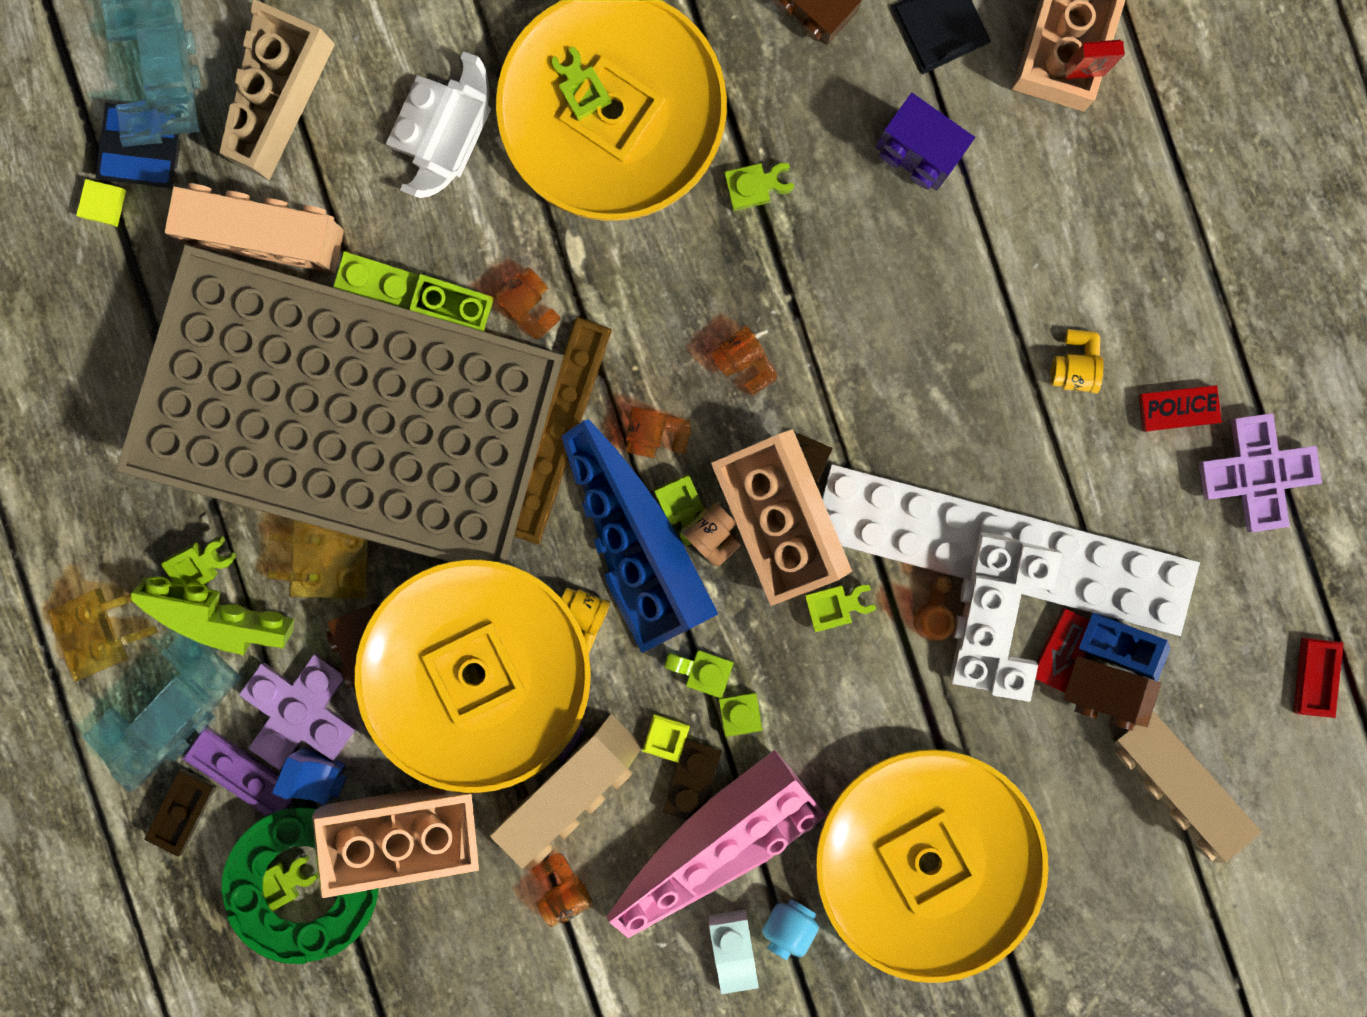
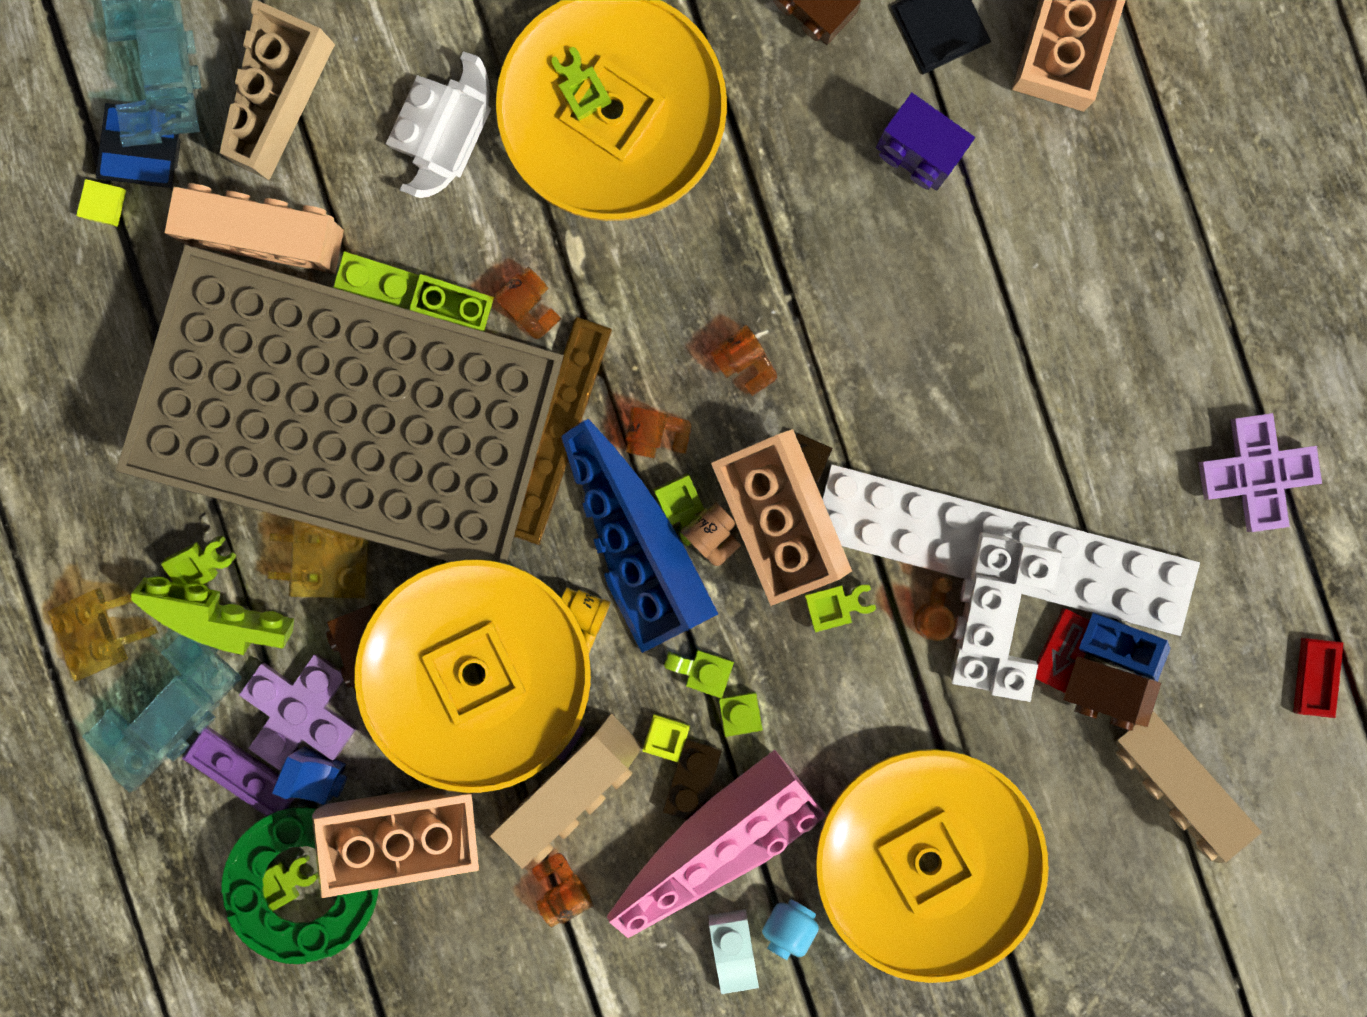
(180, 812): dark brown plate -> none
(751, 186): lime plate -> none
(1079, 371): yellow piece -> none
(1094, 59): red tile -> none
(1180, 408): red tile -> none

